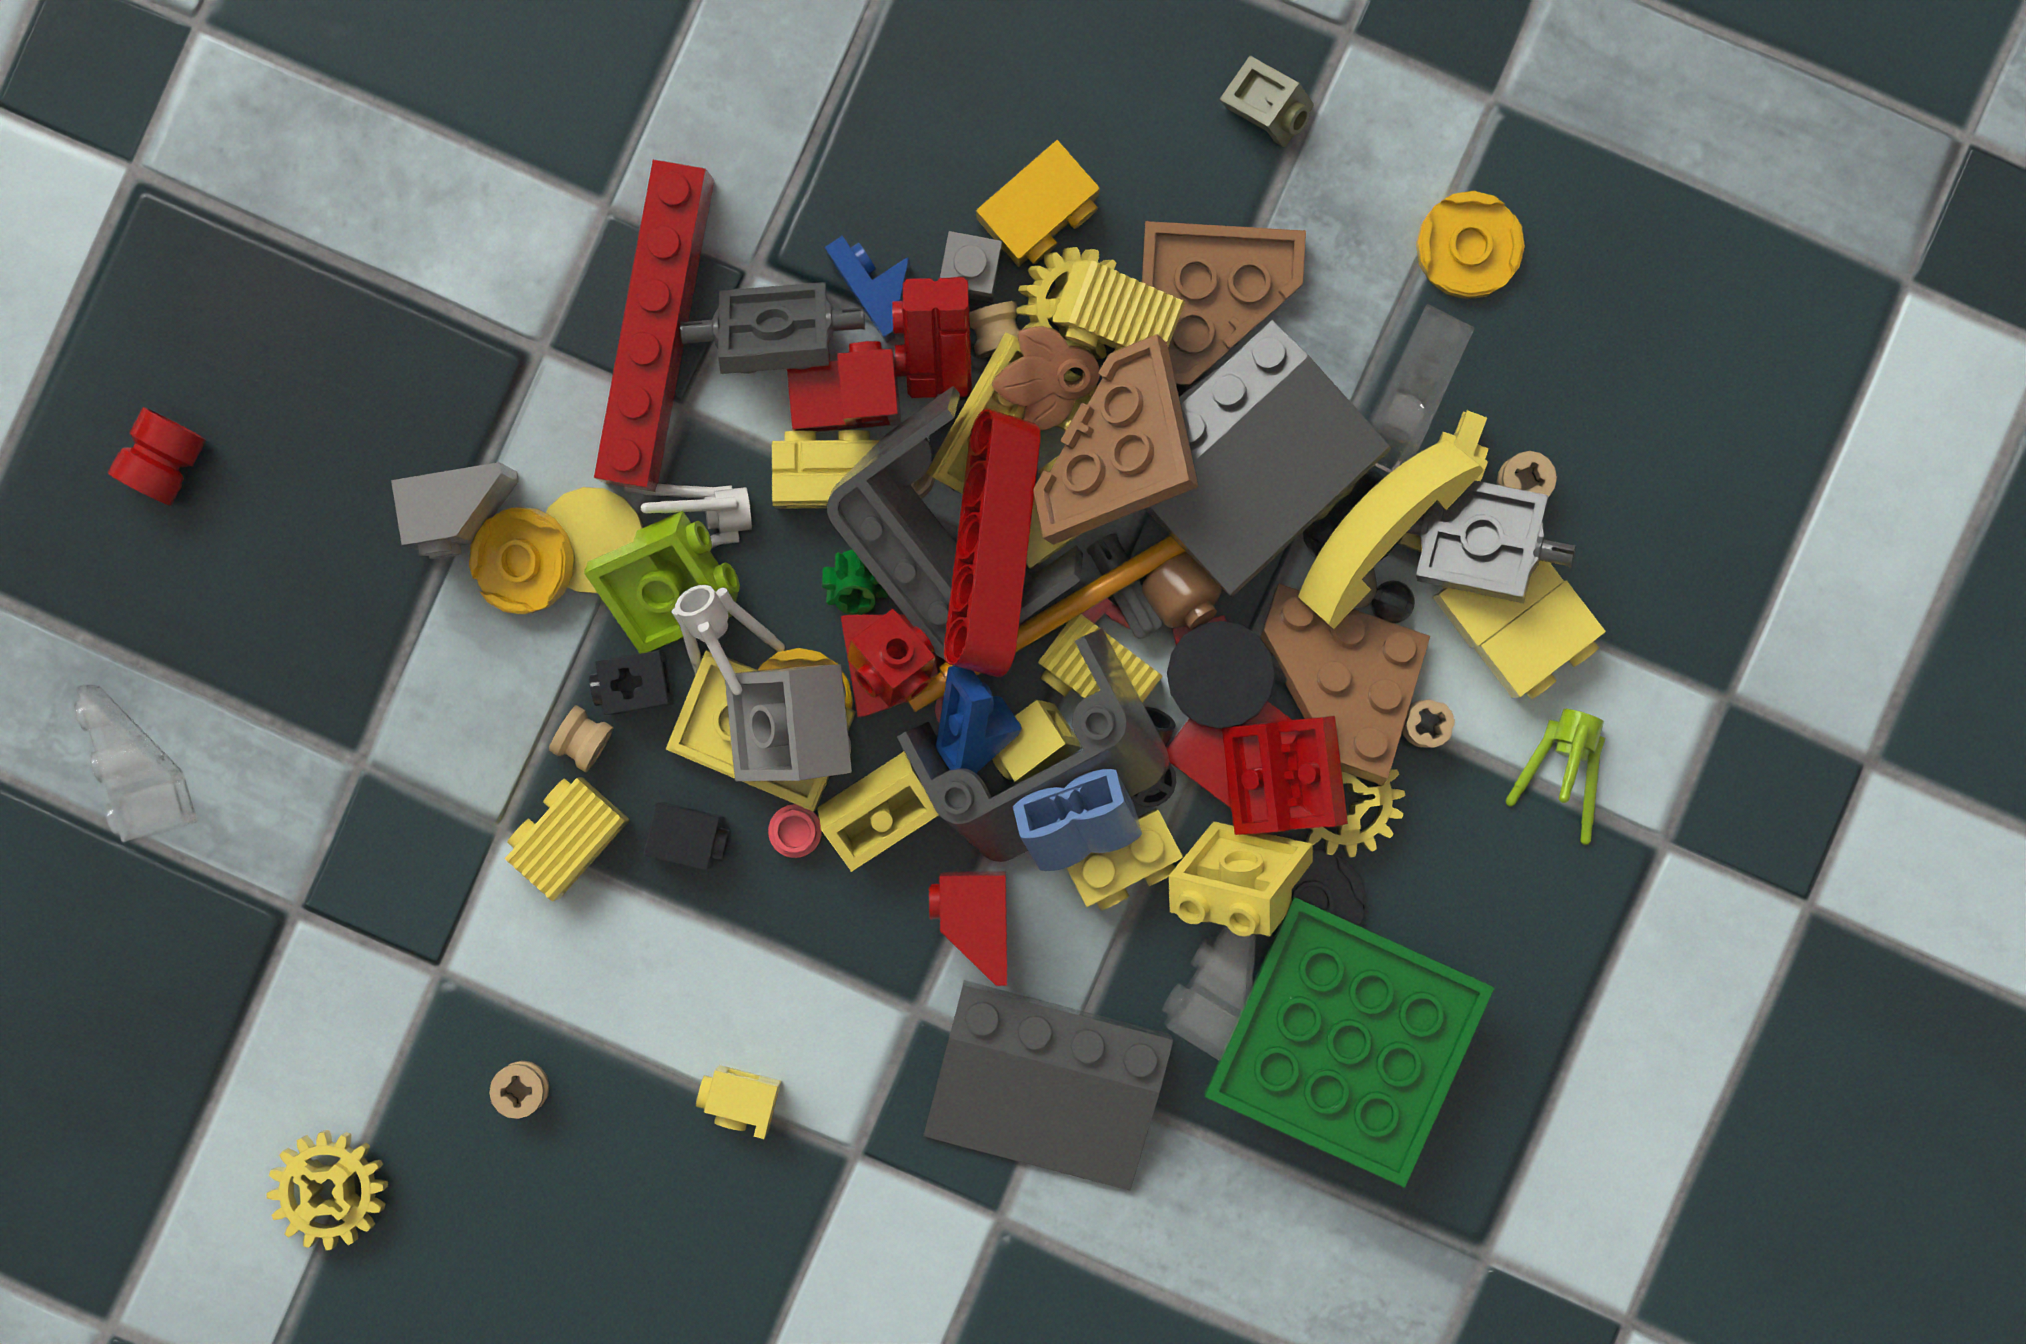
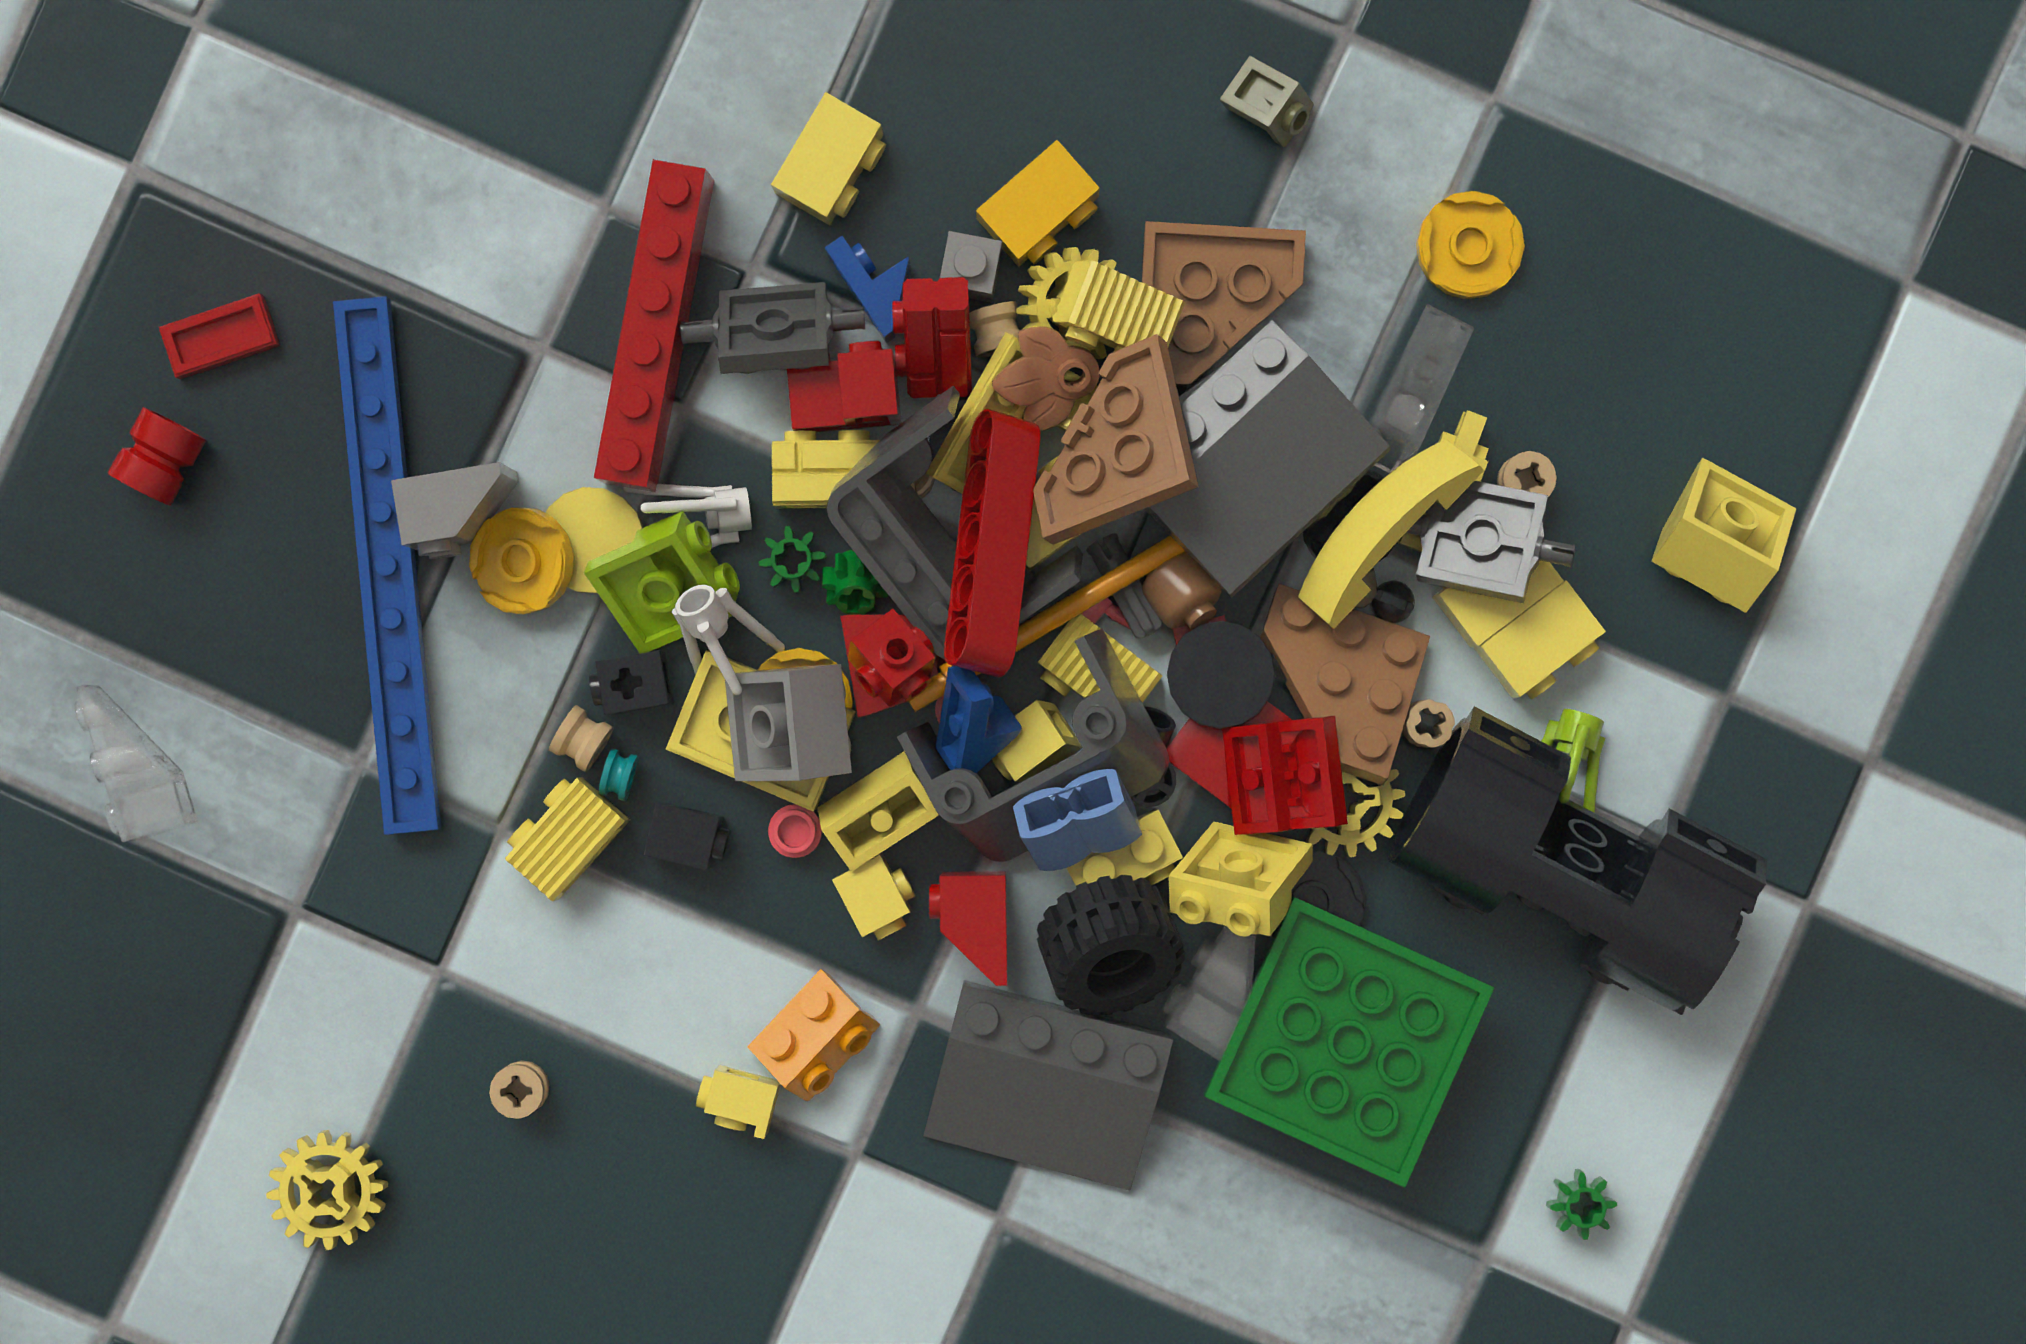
(219, 336): none -> red tile
(386, 567): none -> blue plate
(618, 774): none -> teal bush
(780, 550): none -> green gear
(813, 1037): none -> light orange bracket
(829, 160): none -> light yellow brick
(875, 897): none -> light yellow brick
(1110, 945): none -> black tyre
(1592, 1214): none -> green gear
(1651, 905): none -> black cylinder
(1725, 536): none -> light yellow slope

